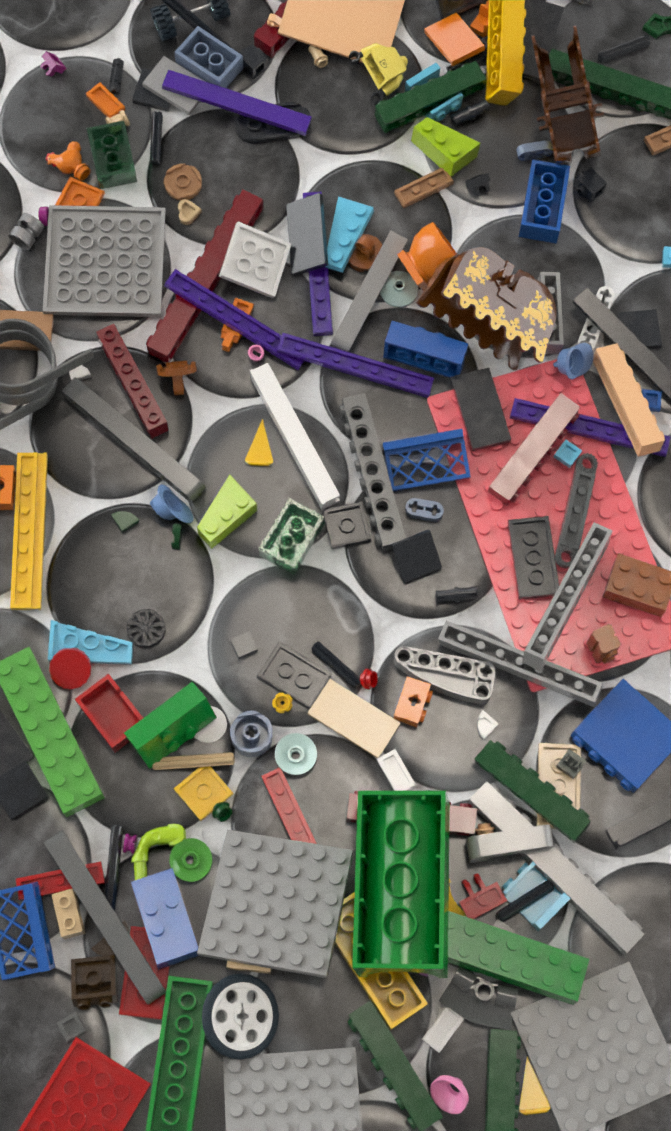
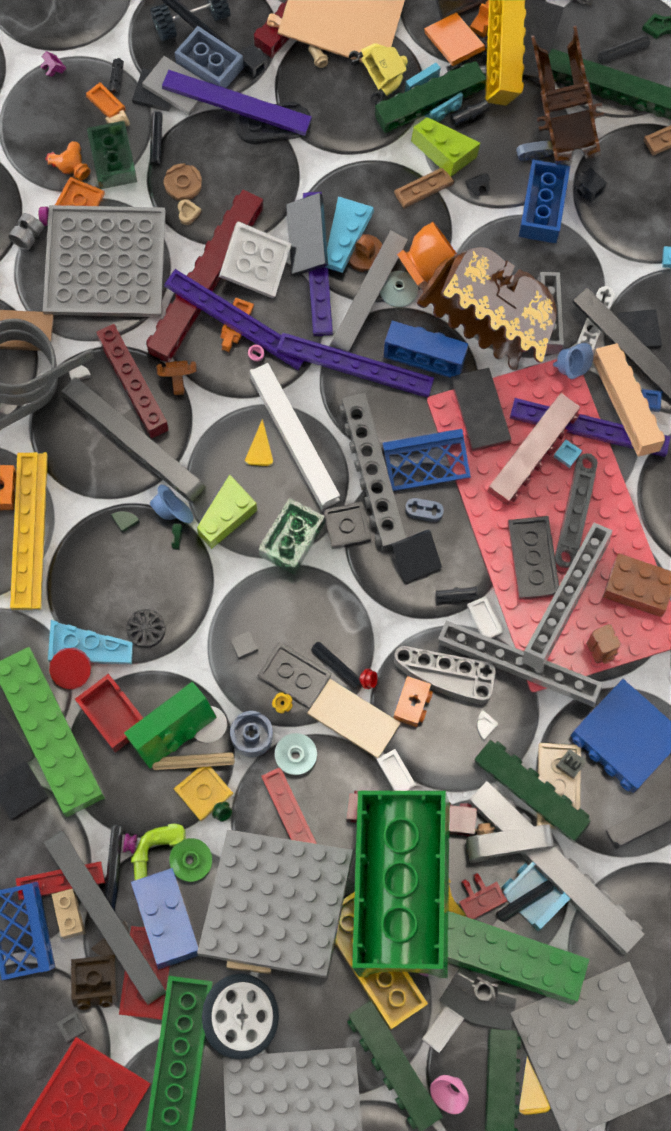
(485, 618): none -> white tile

